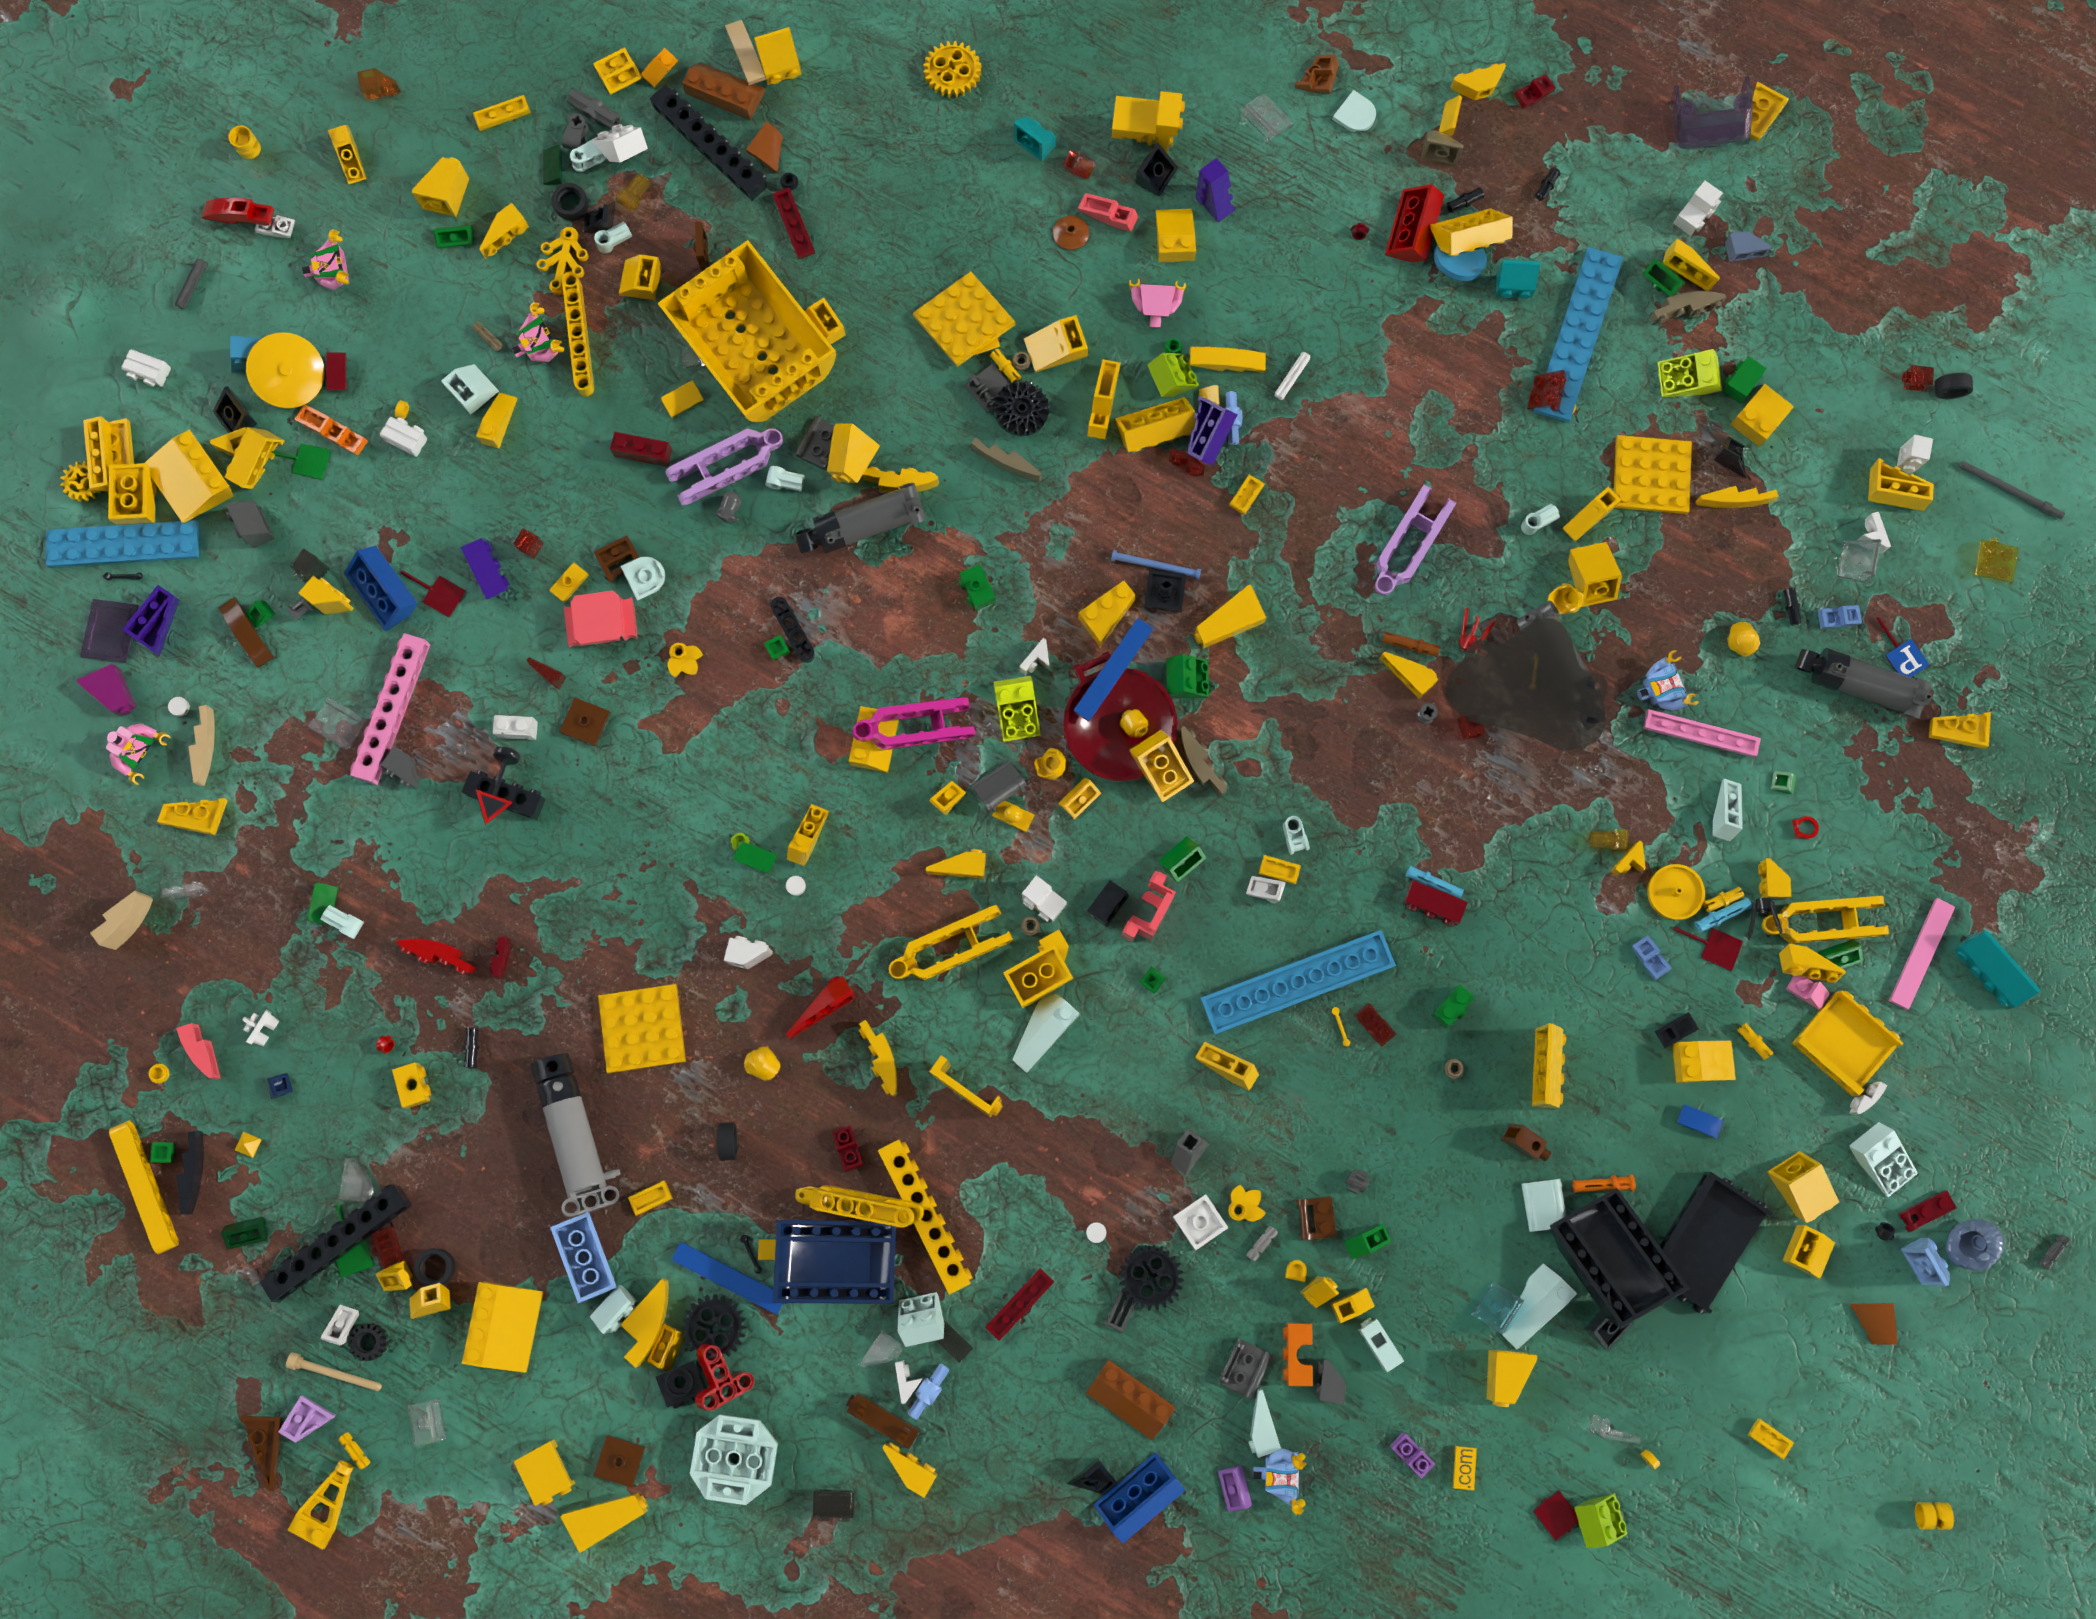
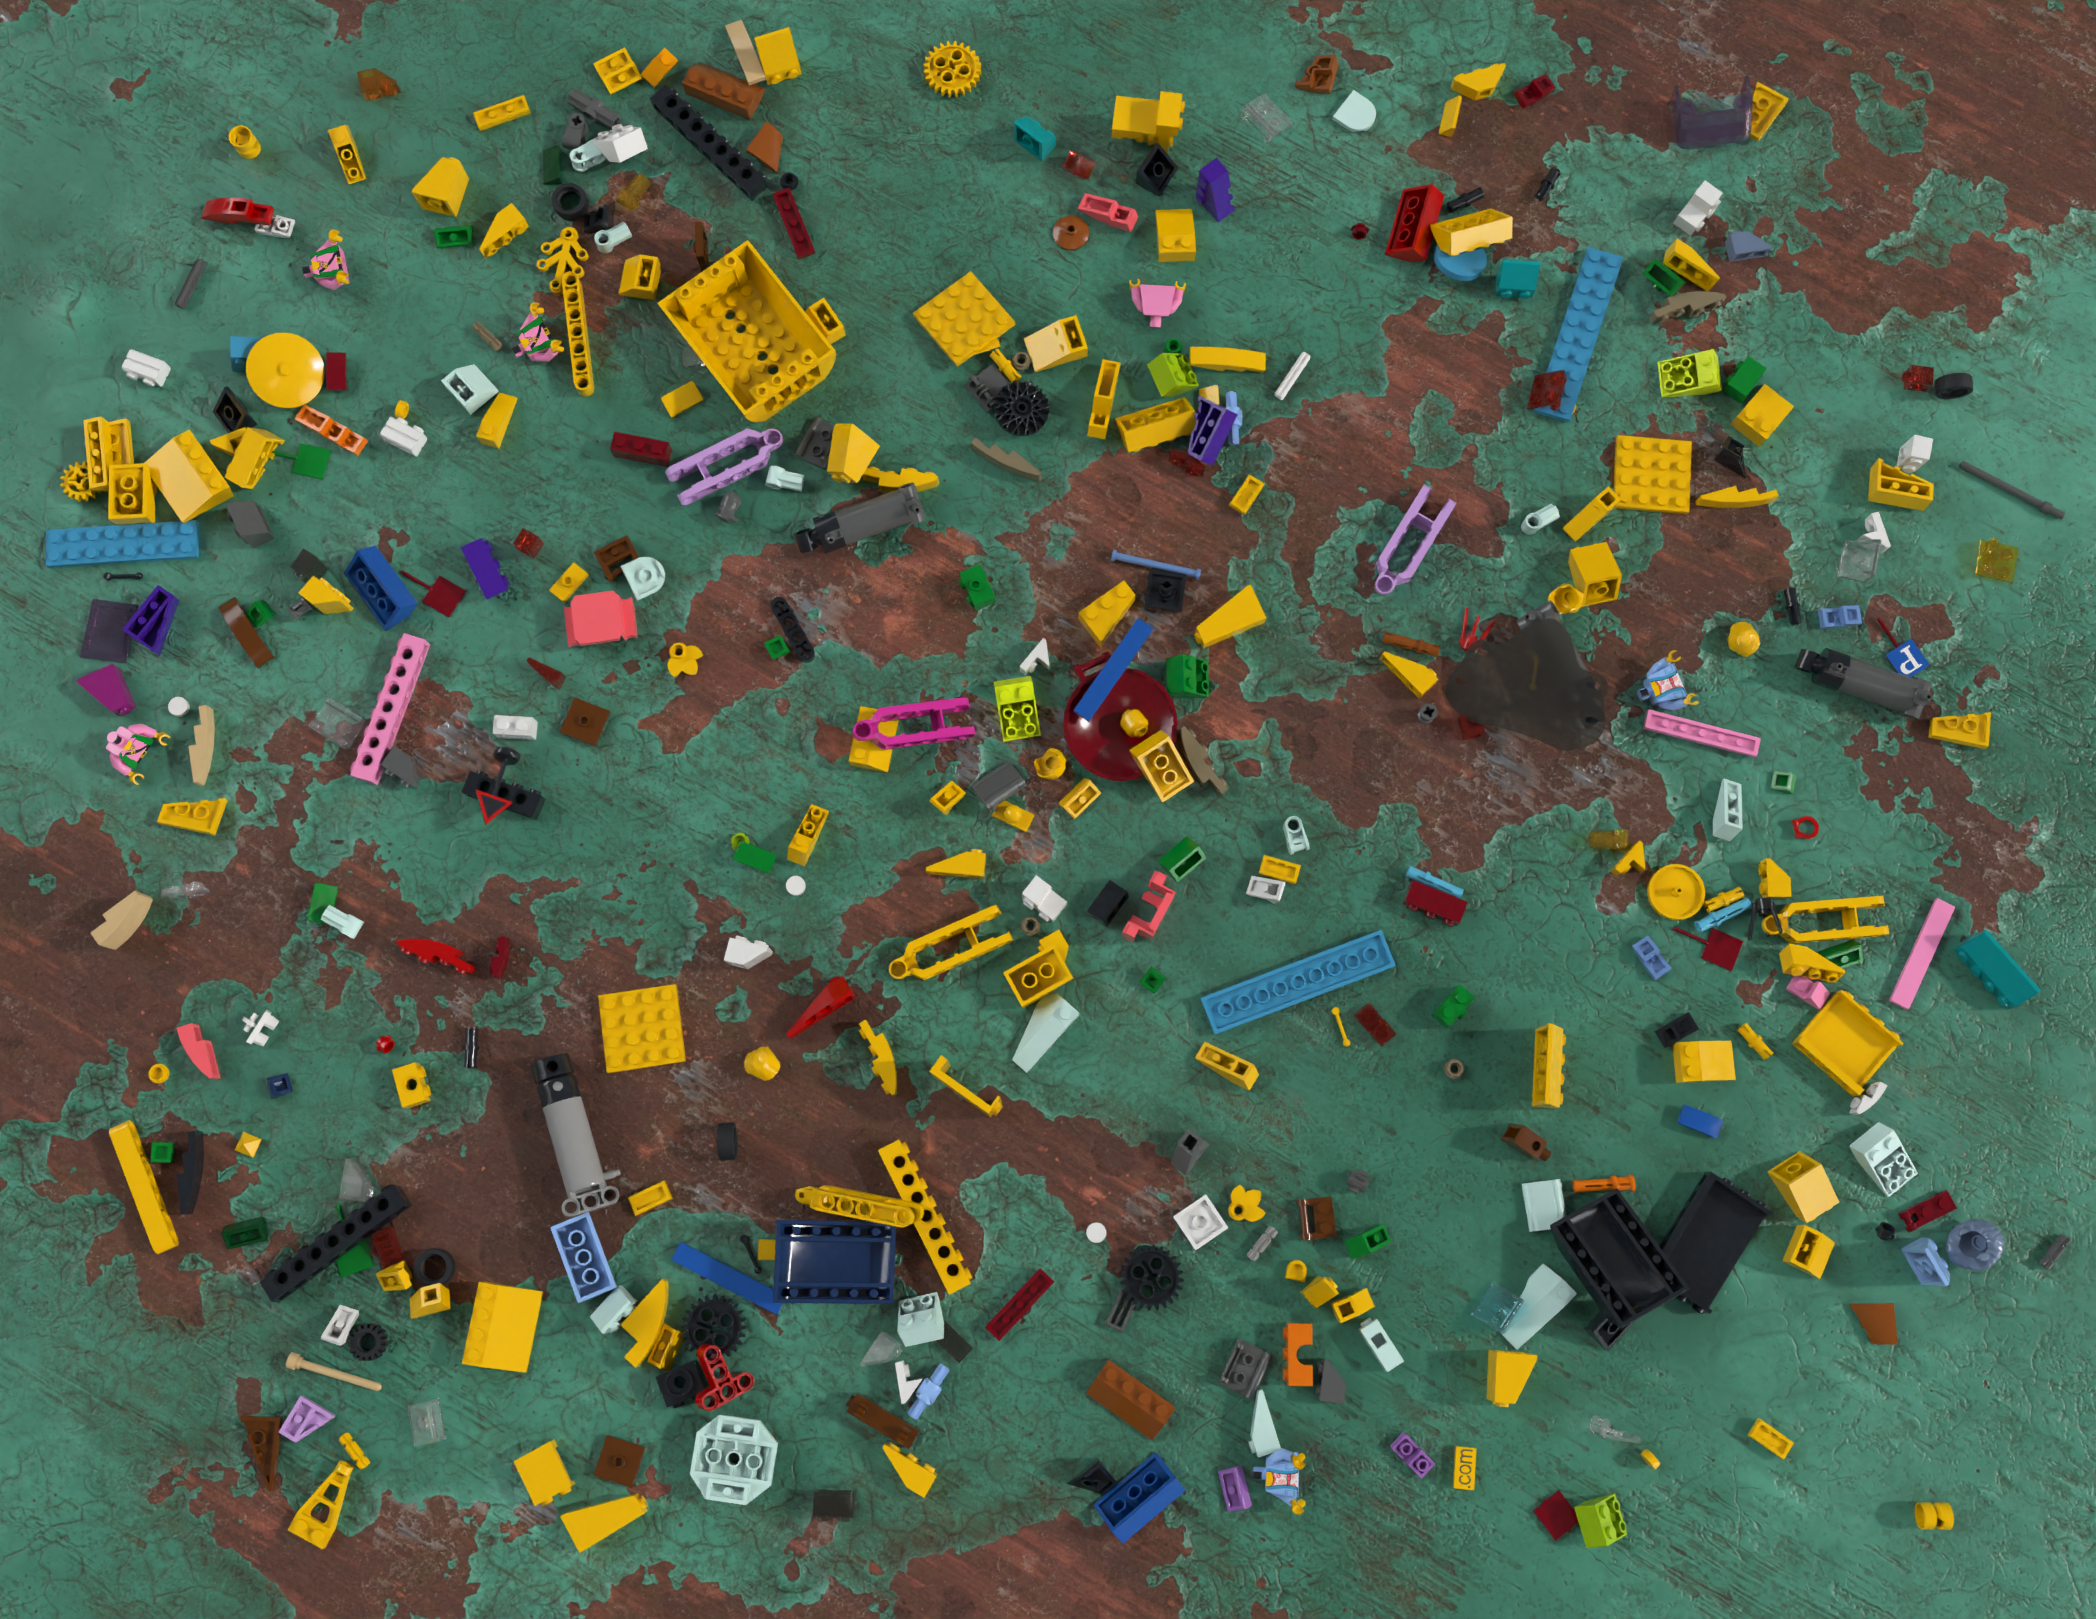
(847, 1148): dark red slope -> none
(1441, 148): dark tan slope -> none

